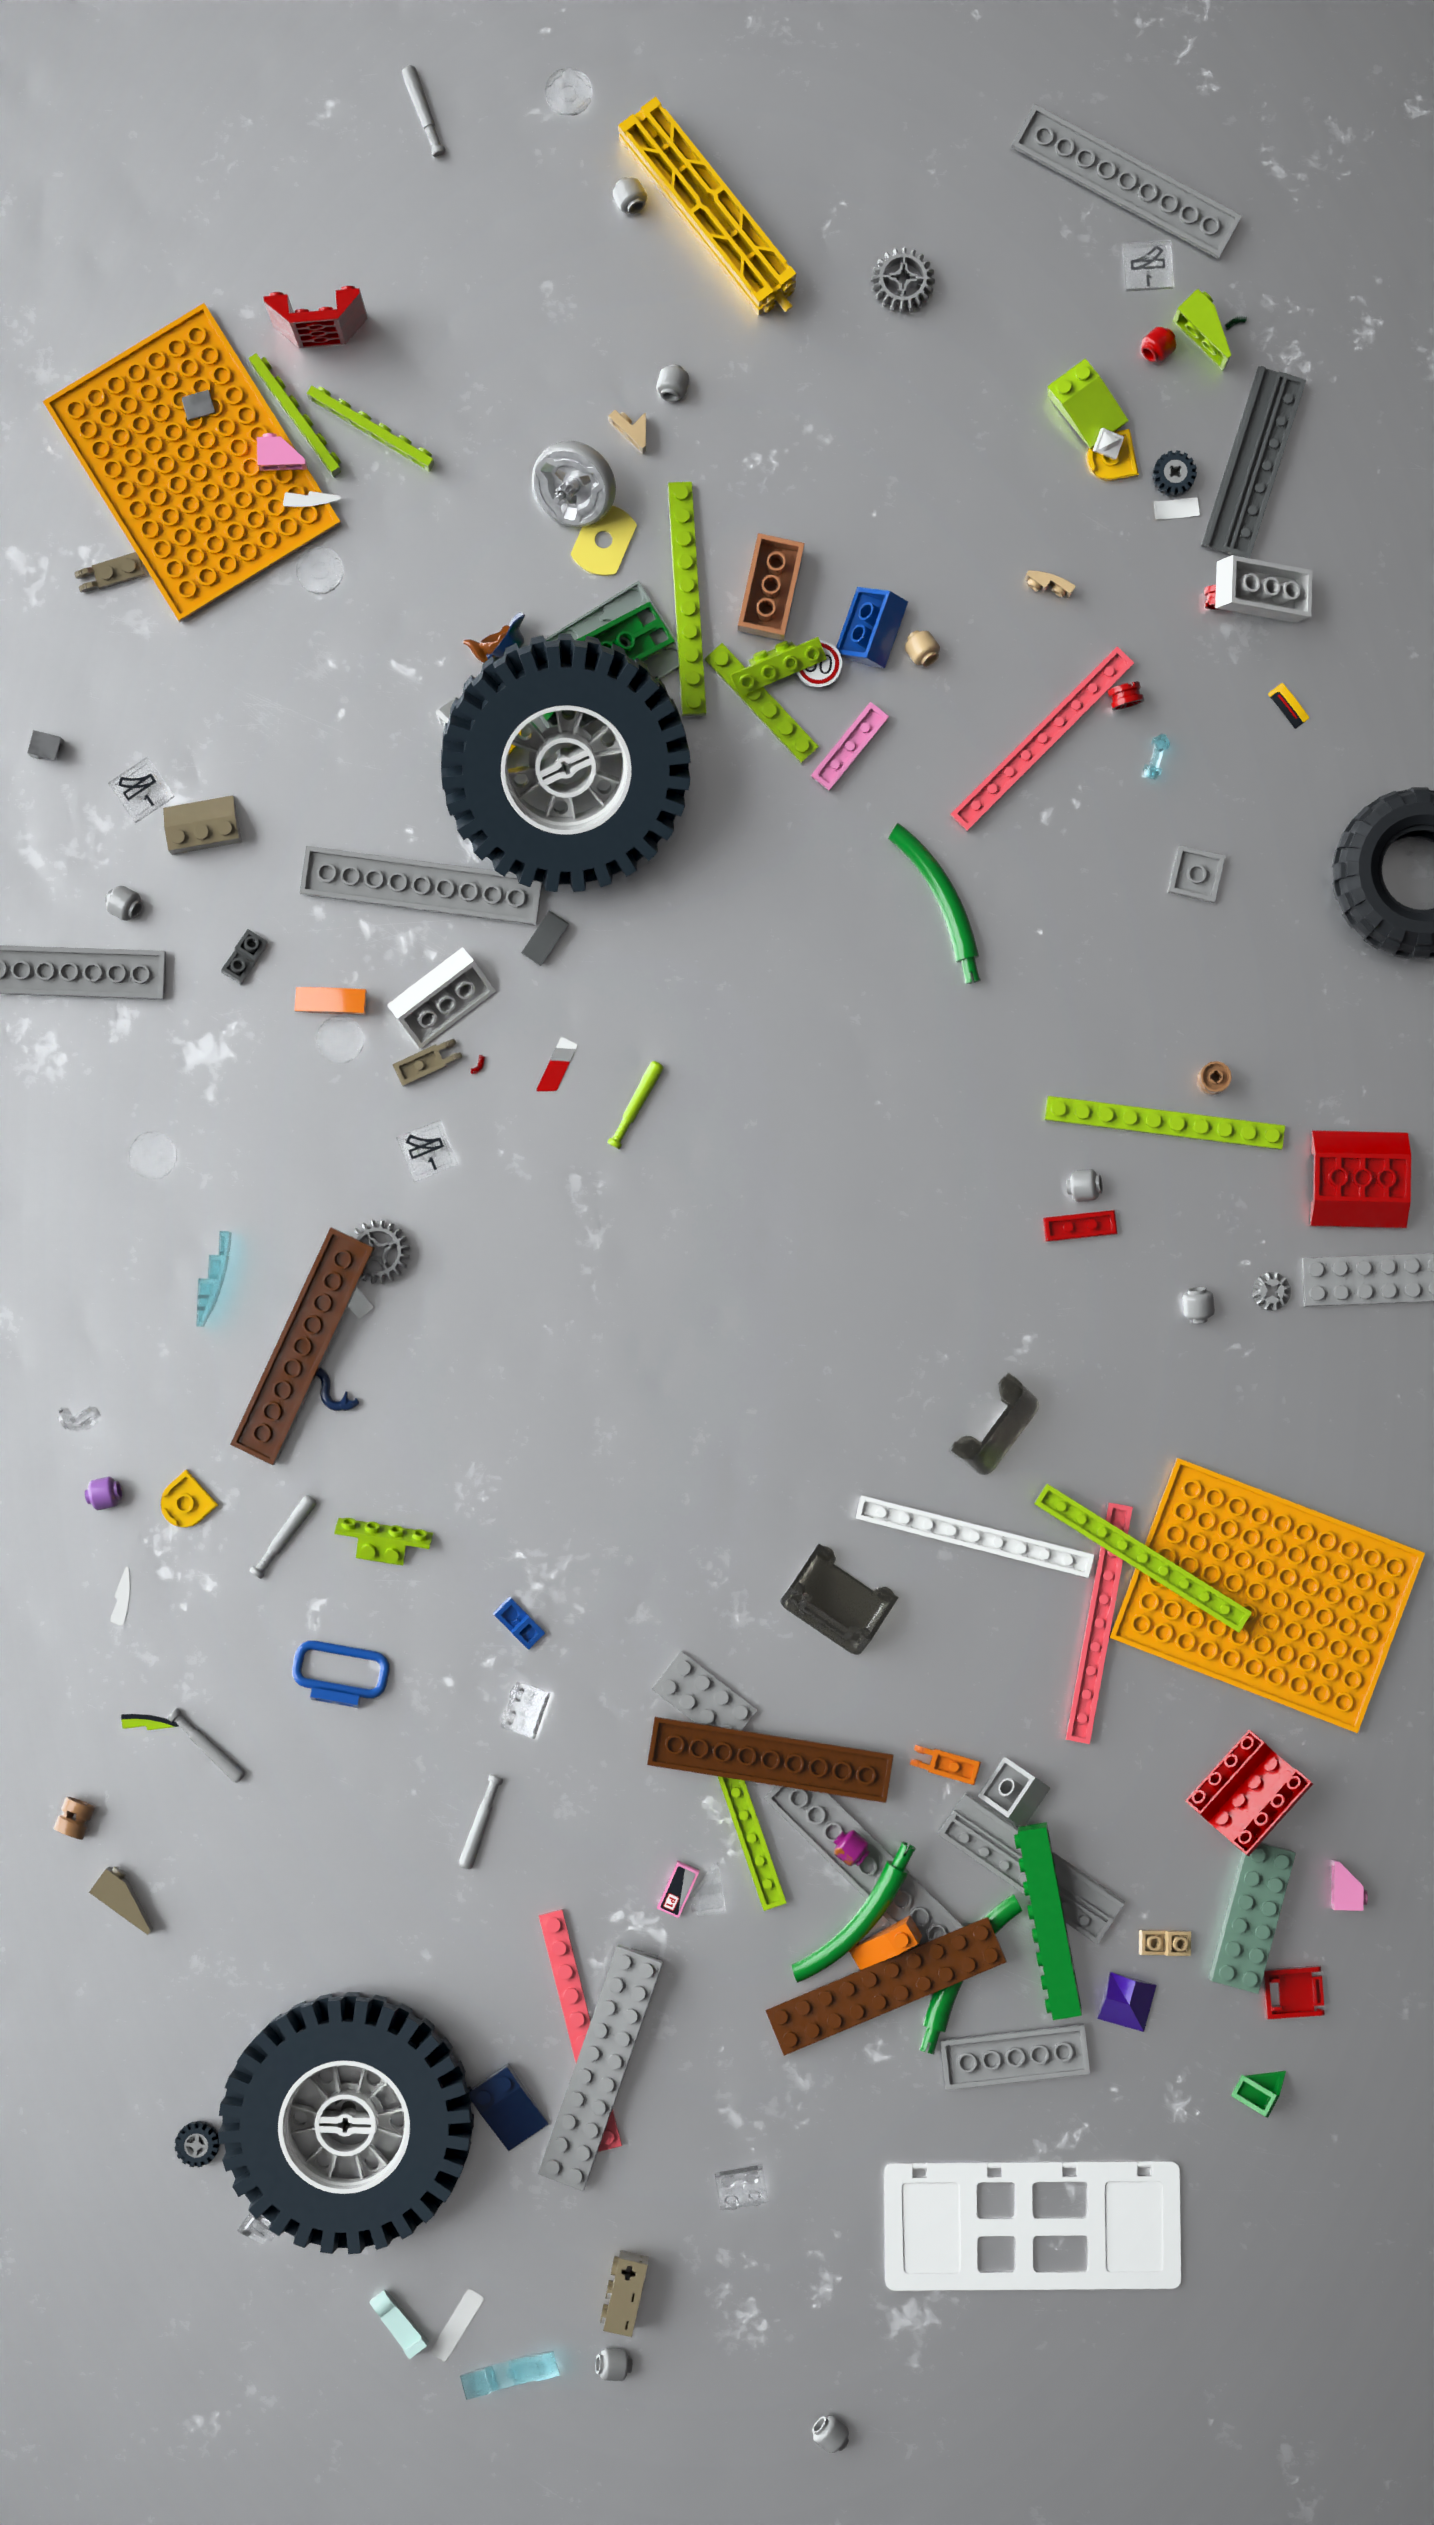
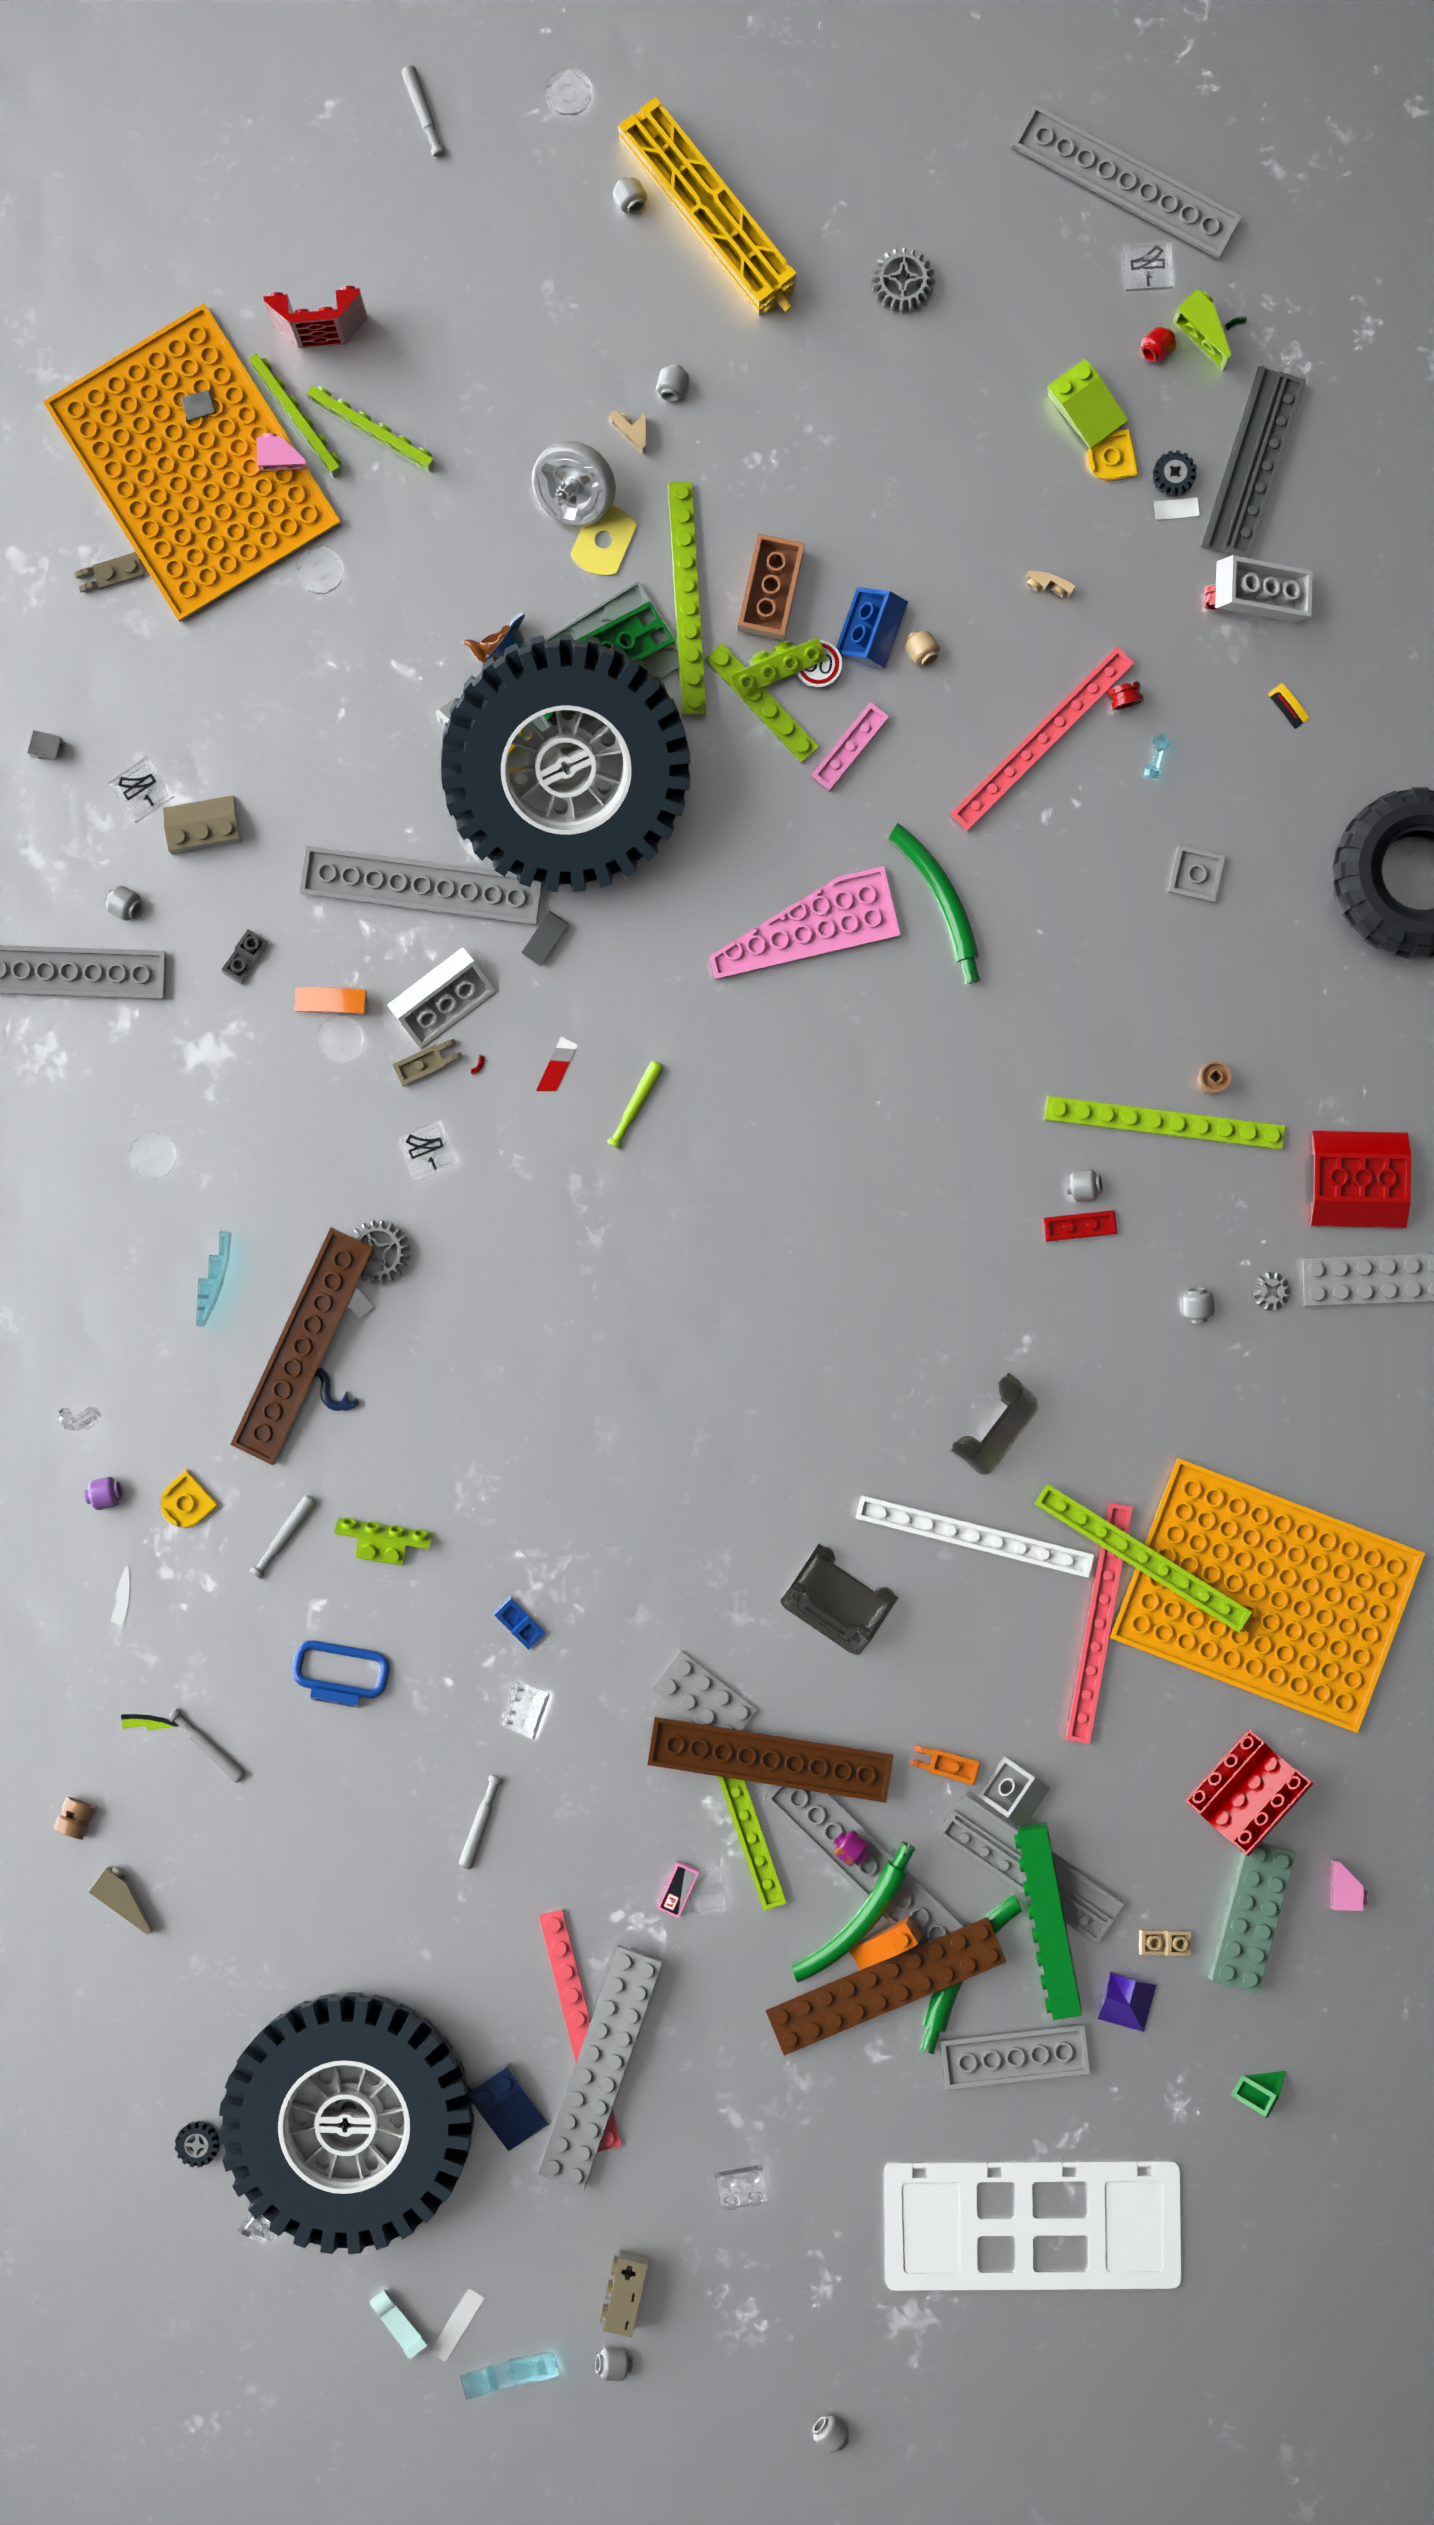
(311, 499): white sticker -> none
(836, 917): none -> bright pink wing
(1108, 443): white tile -> none
(1297, 1992): red container -> none

